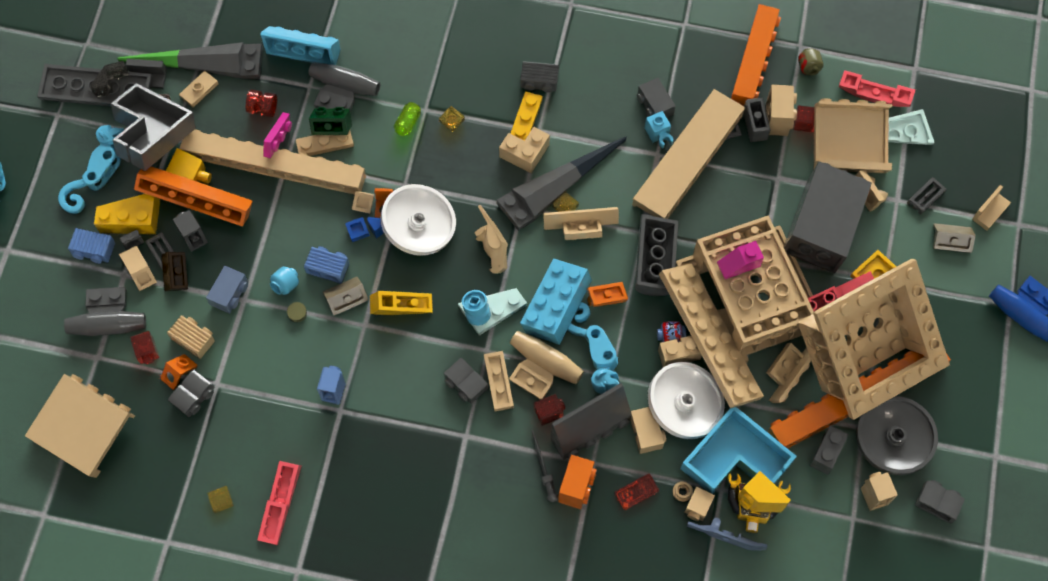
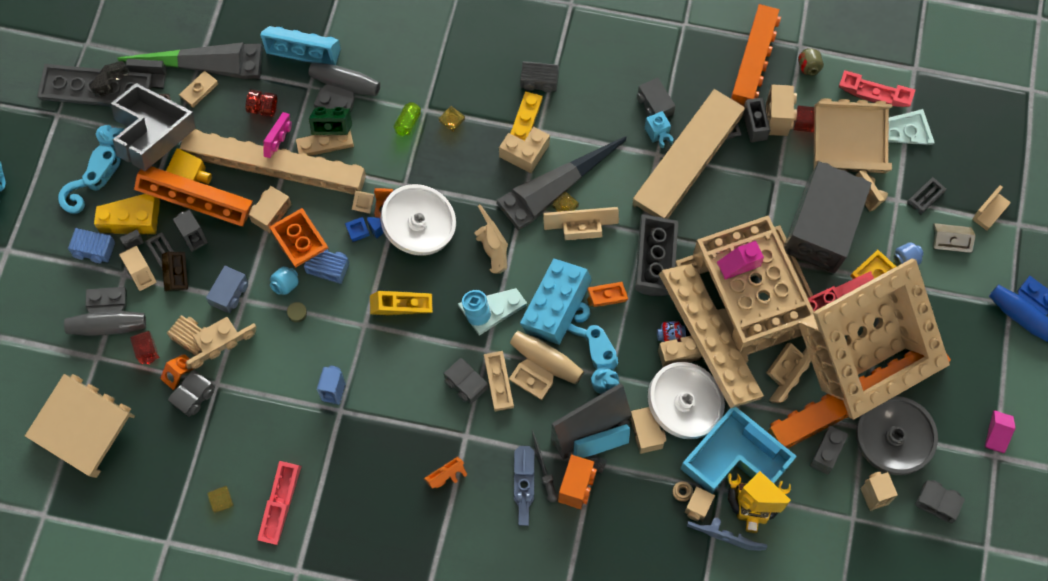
(216, 339): none -> tan bracket
(270, 208): none -> tan brick
(298, 237): none -> orange slope
(345, 295): dark tan panel -> none
(439, 477): none -> orange plate
(524, 473): none -> sand blue piece
(549, 409): clear red brick -> none
(595, 466): none -> dark grey piece
(602, 441): none -> medium azure tile
(636, 491): clear red tile -> none
(761, 441): none -> dark azure tile
(907, 252): none -> medium blue head
(1000, 432): none -> dark pink slope

